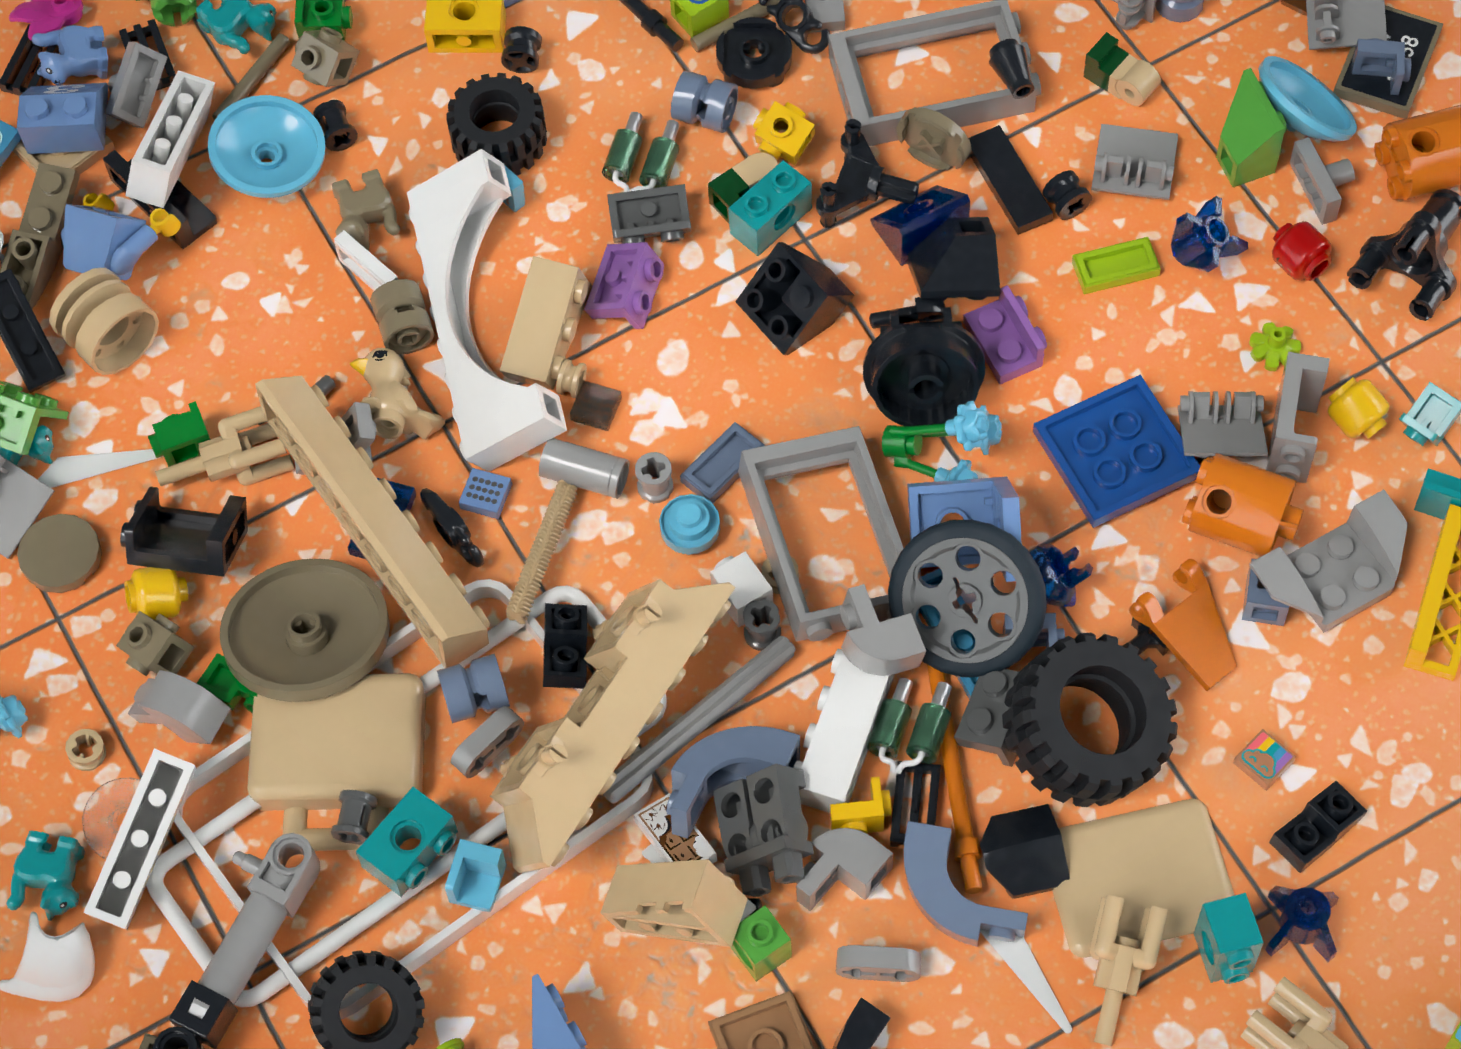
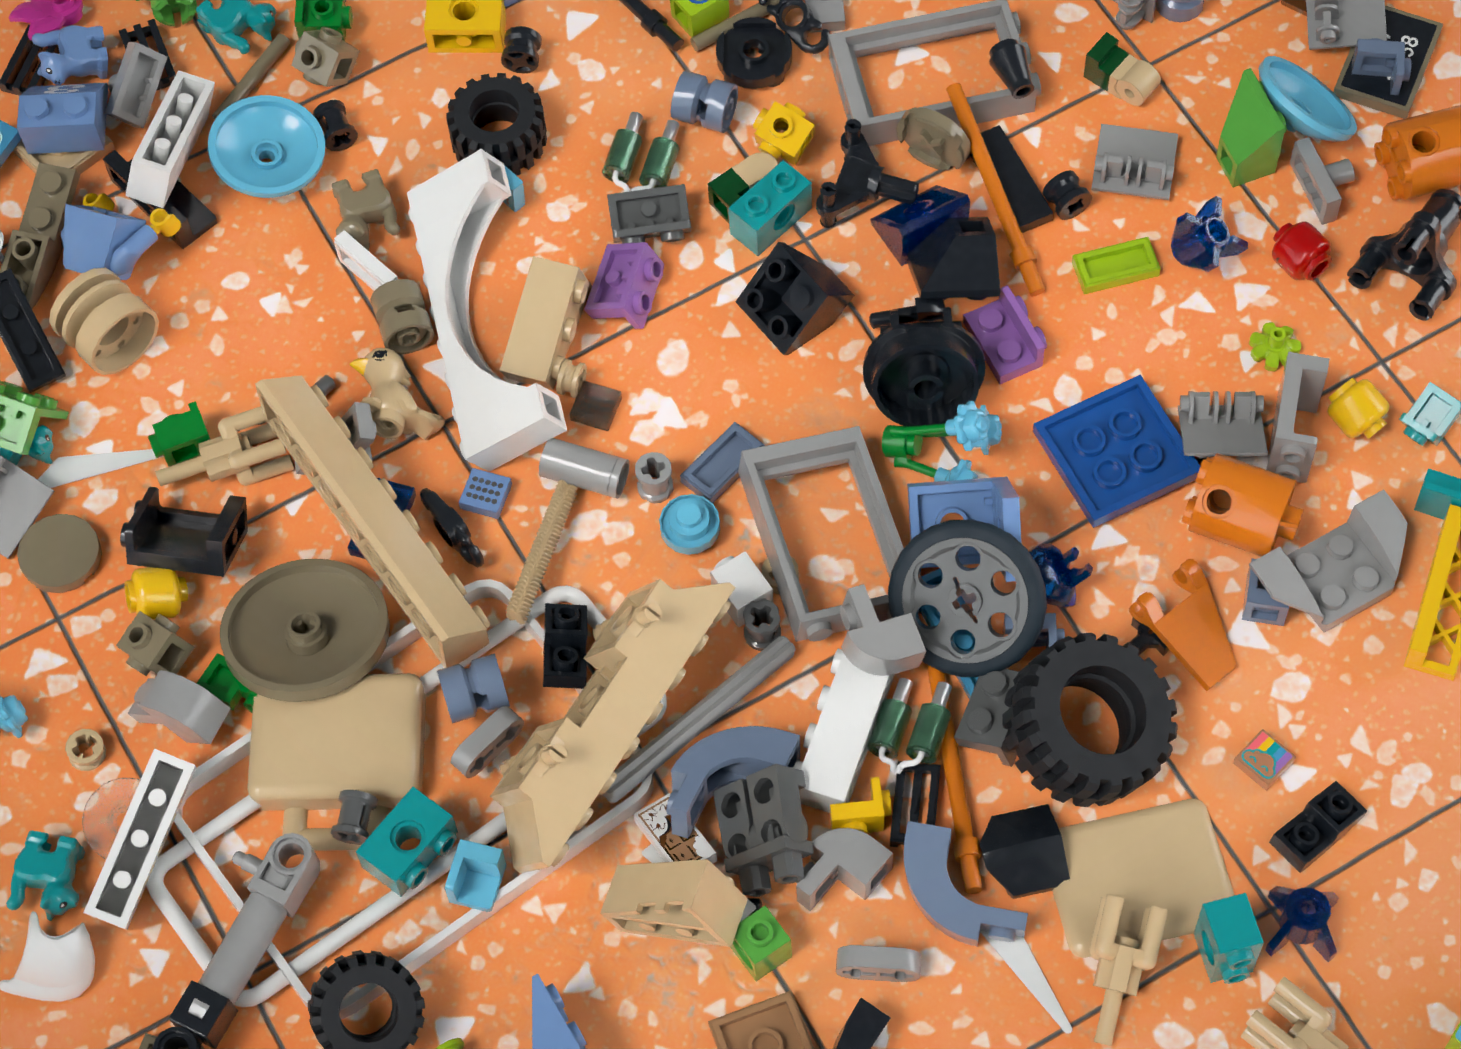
(1022, 254): none -> orange bar

